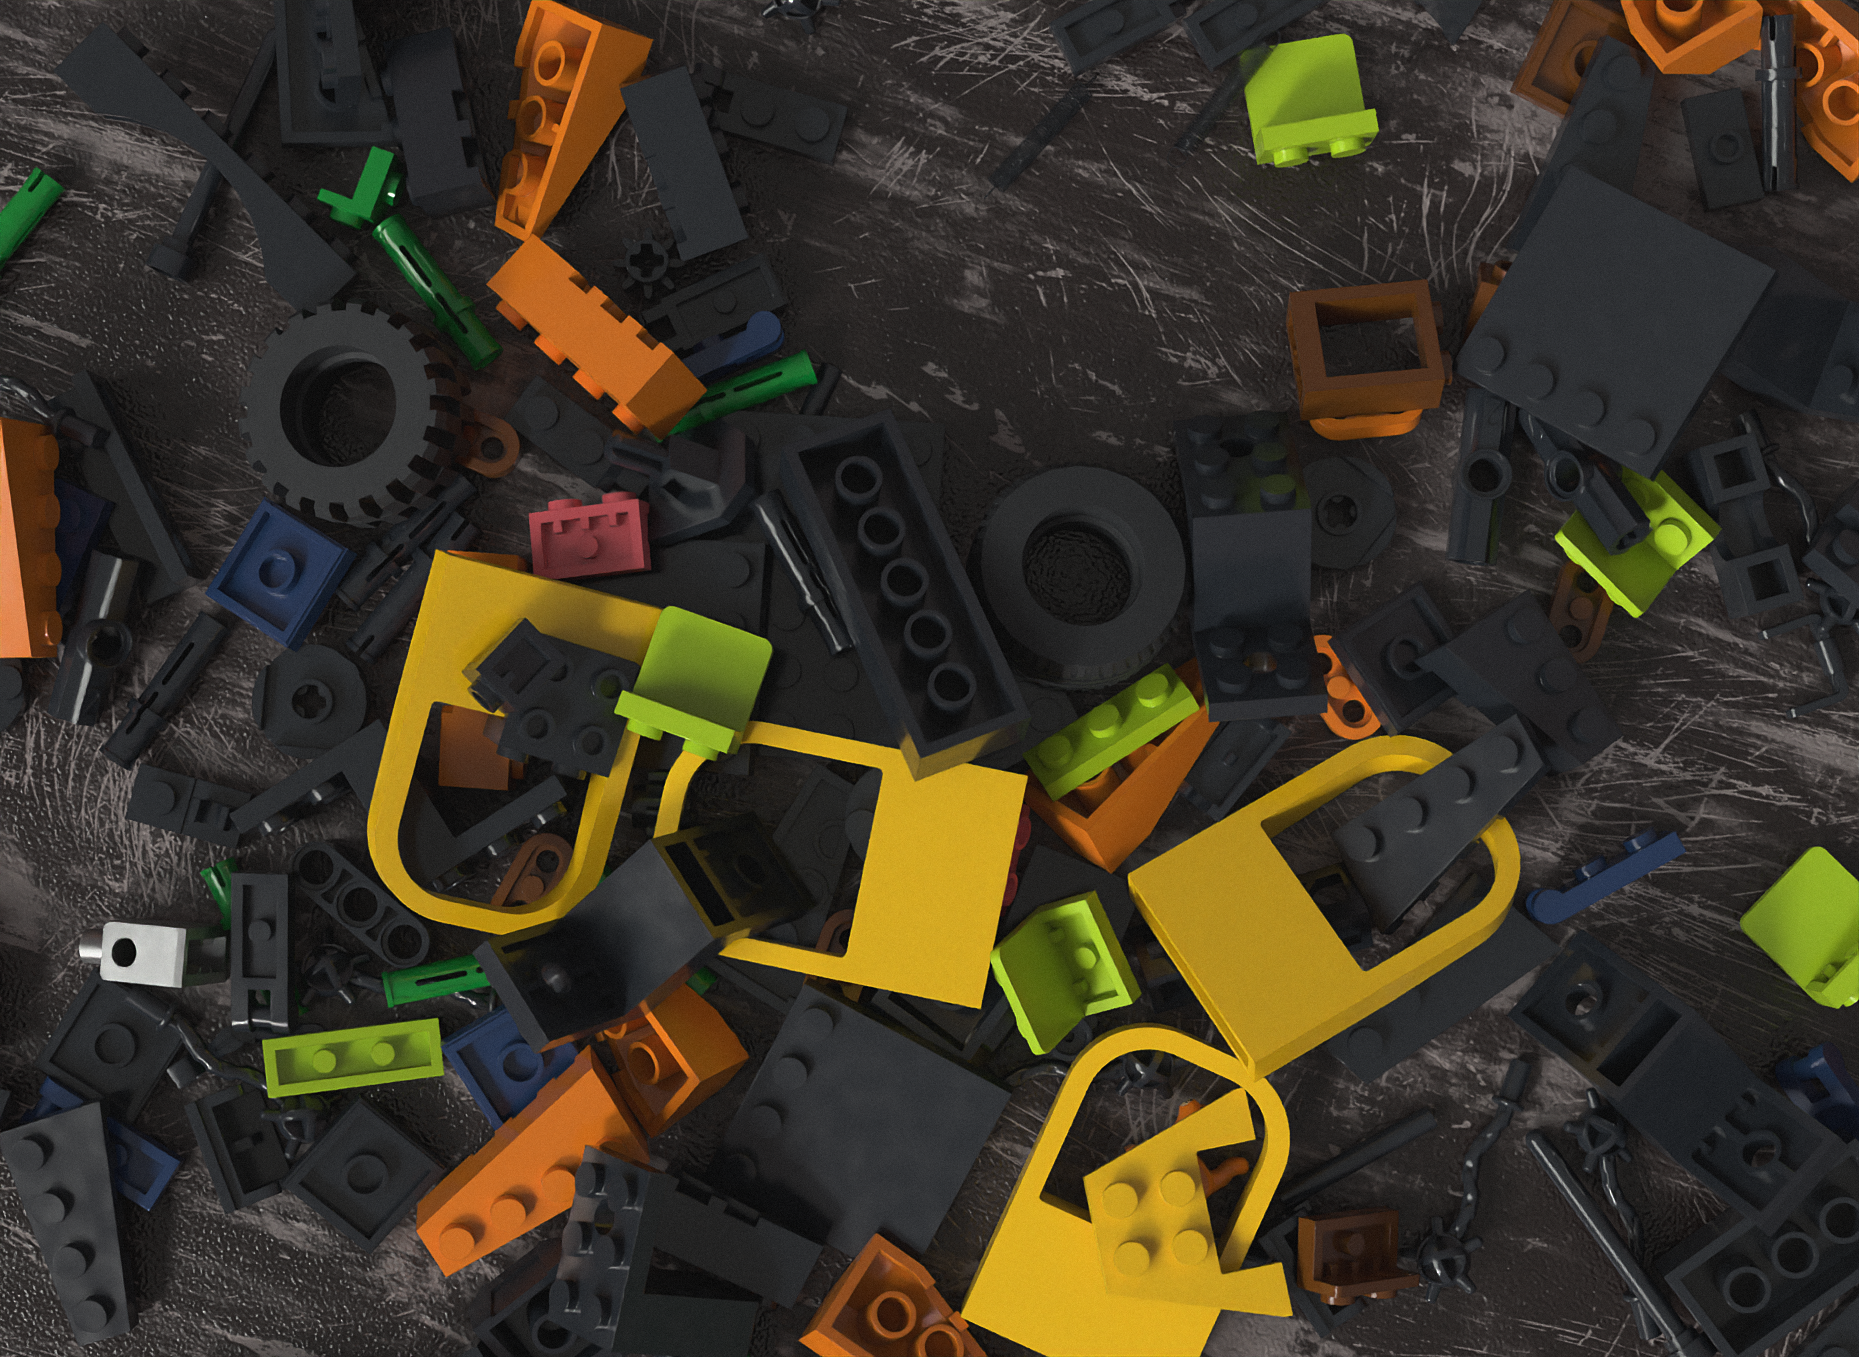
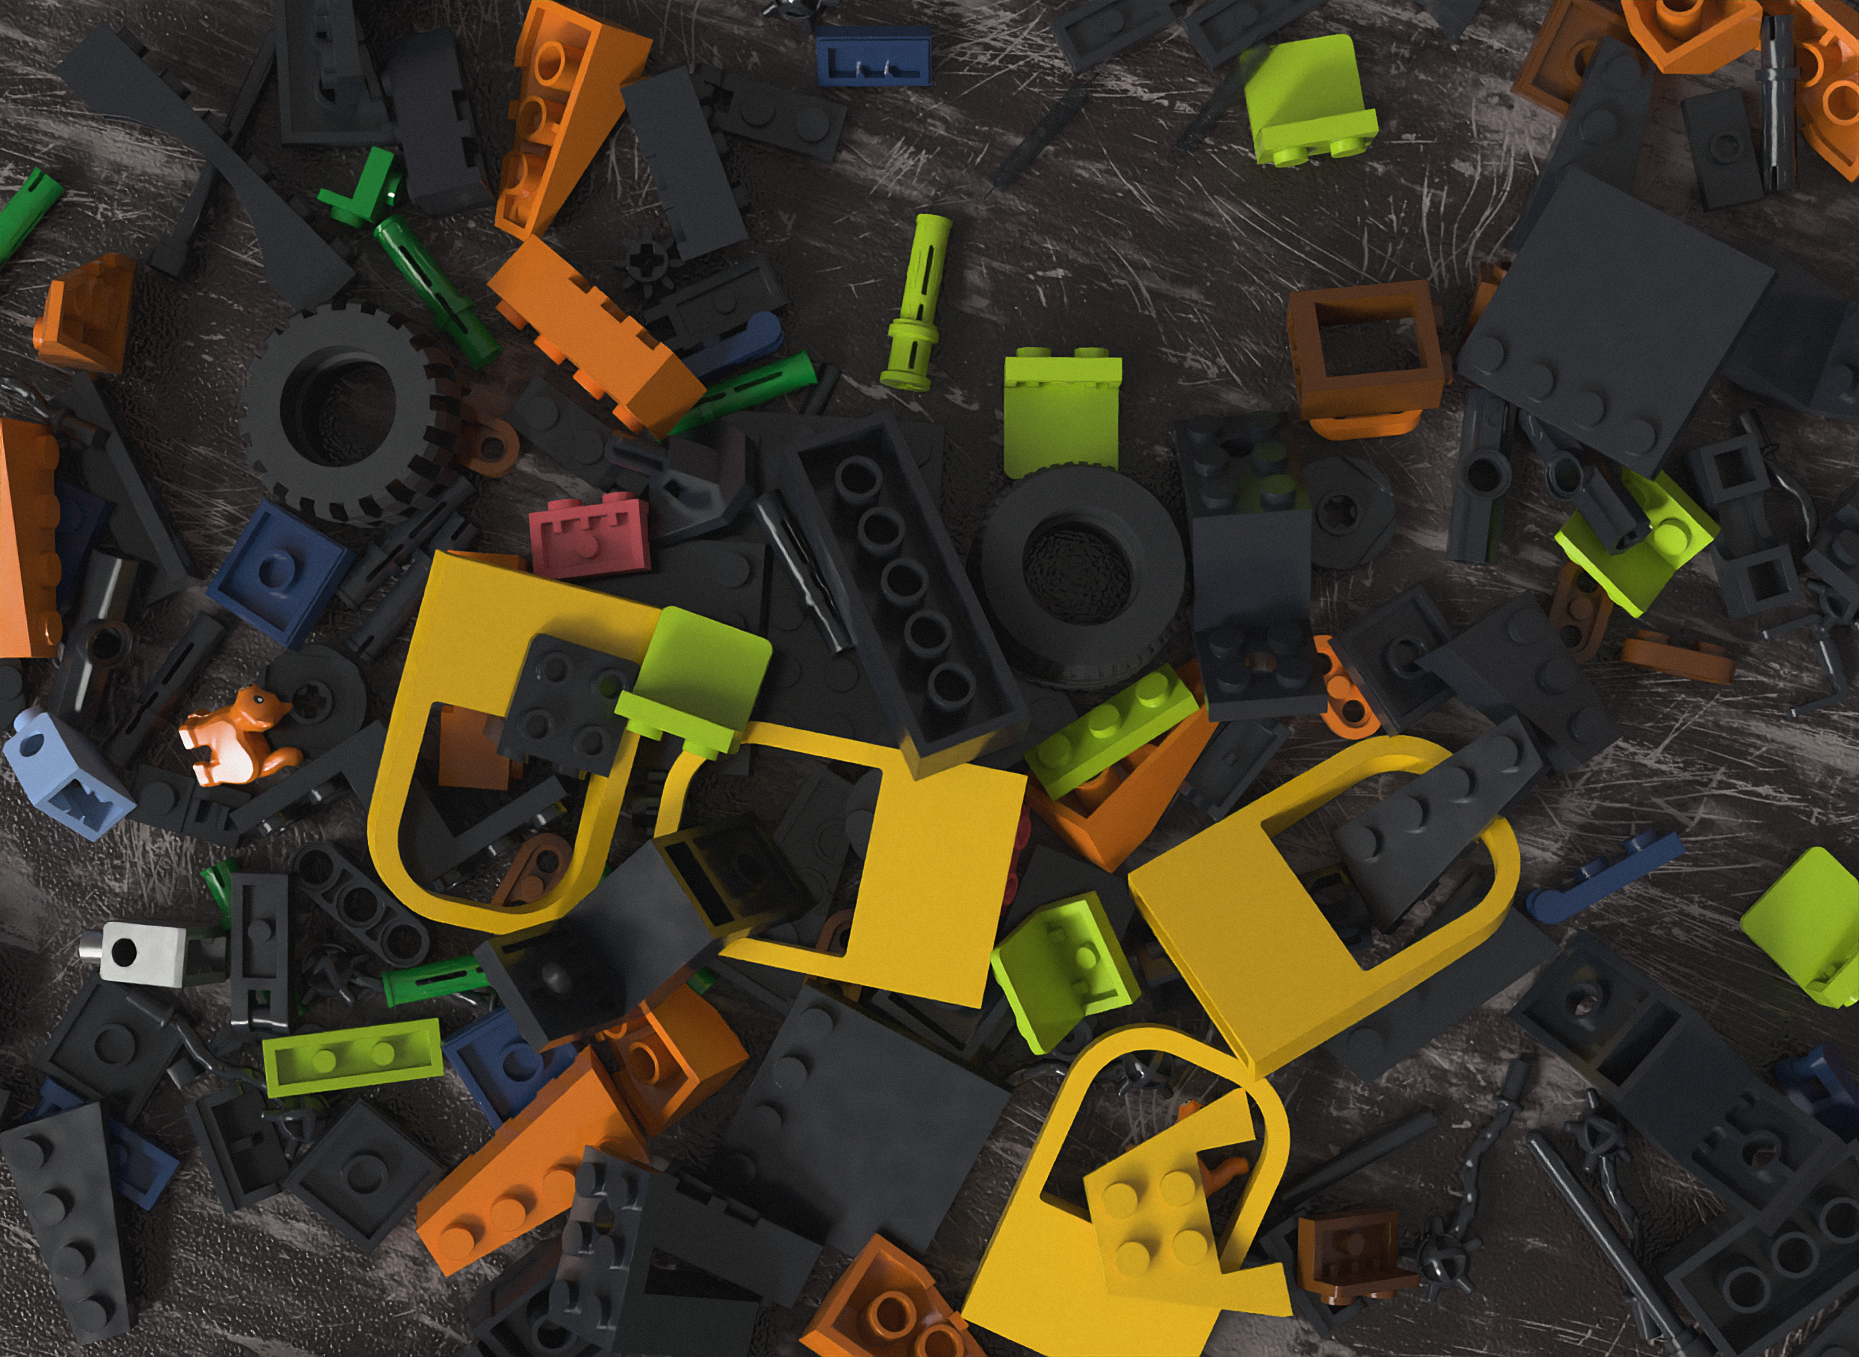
(48, 757): none -> light blue torso
(88, 316): none -> orange wedge
(236, 738): none -> orange animal
(513, 669): black bracket -> none
(874, 56): none -> dark blue plate
(910, 336): none -> lime pin
(1060, 409): none -> lime bracket
(1702, 663): none -> reddish brown plate

